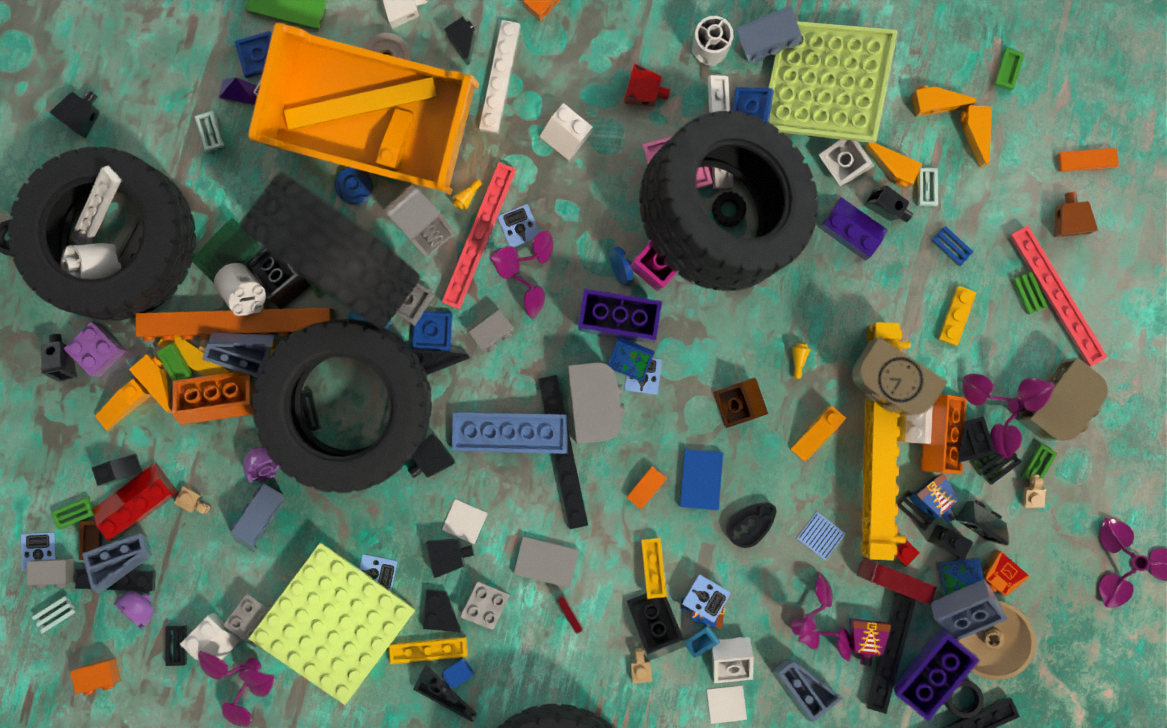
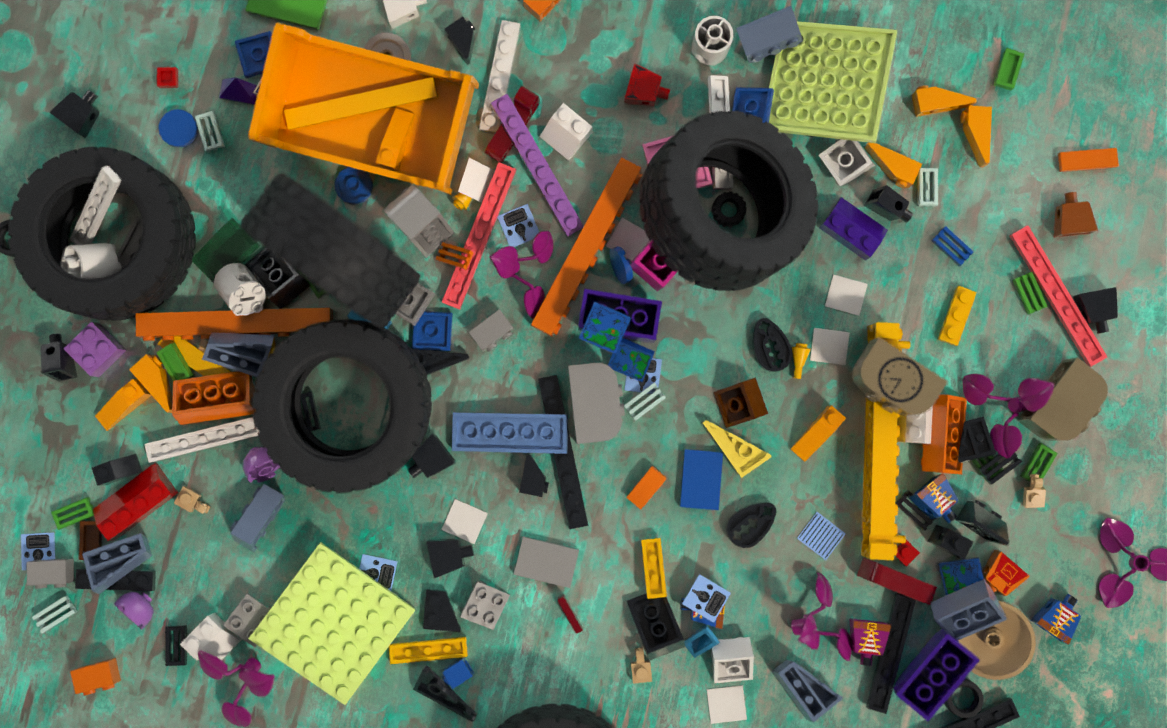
(167, 77): none -> red plate
(178, 128): none -> blue tile
(201, 440): none -> white plate
(443, 252): none -> orange tile
(476, 180): none -> white sticker
(526, 104): none -> dark red beam
(533, 479): none -> black slope
(537, 165): none -> medium lavender plate
(586, 247): none -> orange brick
(604, 328): none -> tile
(629, 238): none -> white sticker
(657, 392): none -> light aqua tile
(741, 454): none -> light yellow wing
(760, 350): none -> black piece
(829, 346): none -> white sticker
(846, 295): none -> white sticker
(1058, 618): none -> torso
(1098, 307): none -> black torso

